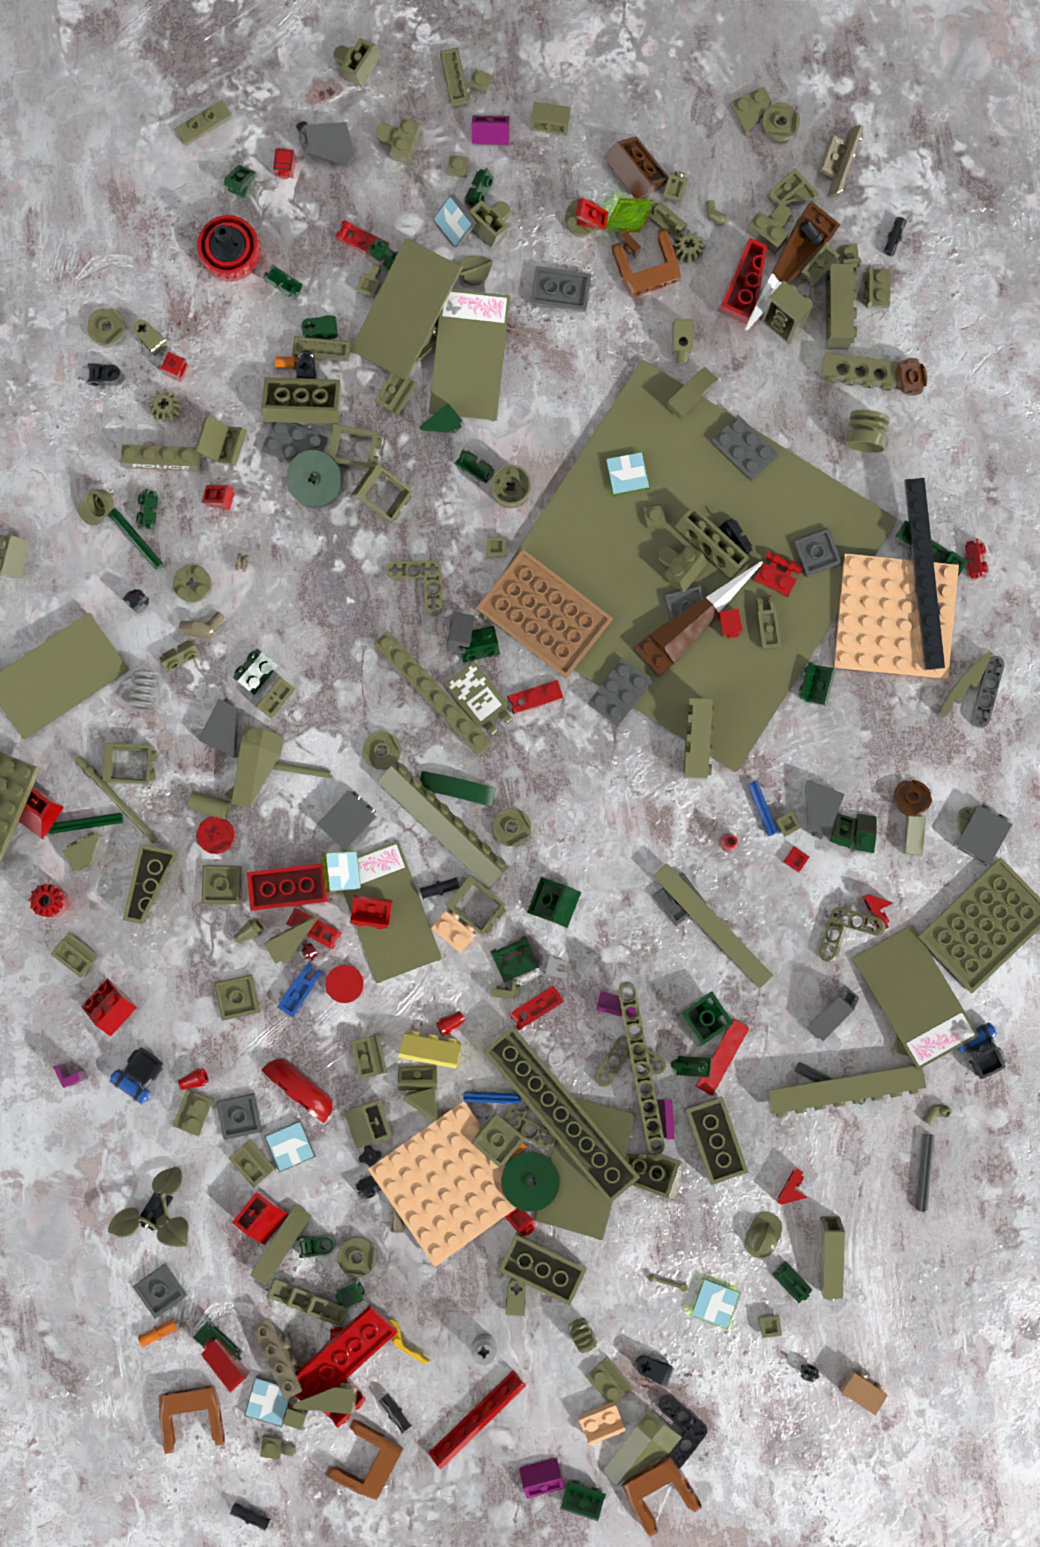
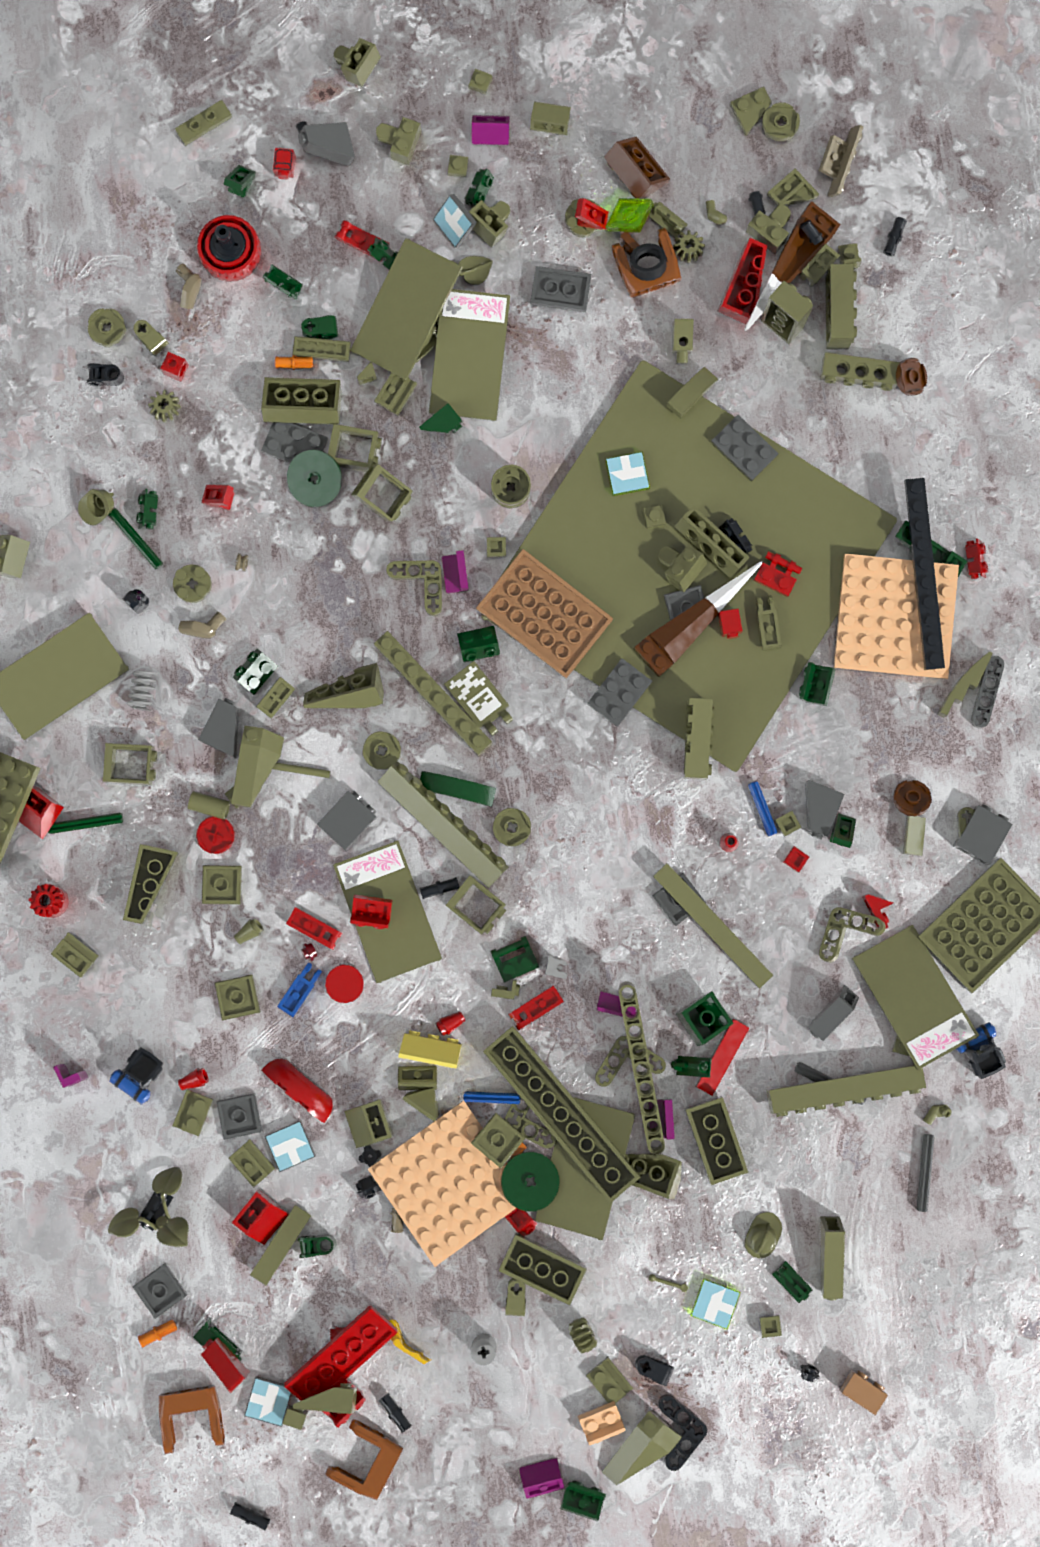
(84, 852): olive slope -> none
(91, 773): olive bar -> none
(108, 1007): red slope -> none
(160, 457): olive brick -> none
(187, 652): olive hinge -> none
(191, 287): none -> dark tan arm
(220, 441): olive bracket -> none
(273, 1447): olive plate -> none
(279, 1357): dark tan bracket -> none
(286, 887): red brick -> none
(286, 943): olive slope -> none
(307, 369): black piece -> none
(307, 1302): olive slope -> none
(341, 871): tile -> none
(348, 1263): olive plate -> none
(350, 1293): dark green slope -> none
(357, 690): none -> olive wedge
(367, 375): none -> olive slope
(369, 283): olive plate -> none
(369, 1056): olive plate -> none
(453, 931): light nougat bracket -> none
(454, 76): olive plate -> none
(455, 572): none -> magenta panel
(459, 632): dark grey hinge -> none
(477, 1419): red plate -> none
(481, 471): dark green hinge -> none
(535, 697): red plate -> none
(554, 902): dark green slope -> none
(645, 250): none -> black tyre
(651, 1480): dark orange connector -> none
(676, 186): olive bracket -> none
(756, 201): none -> black pin
(788, 1192): red slope -> none
(817, 552): dark grey tile -> none
(865, 834): dark green slope -> none
(867, 431): olive wheel -> none
(878, 288): olive bracket -> none

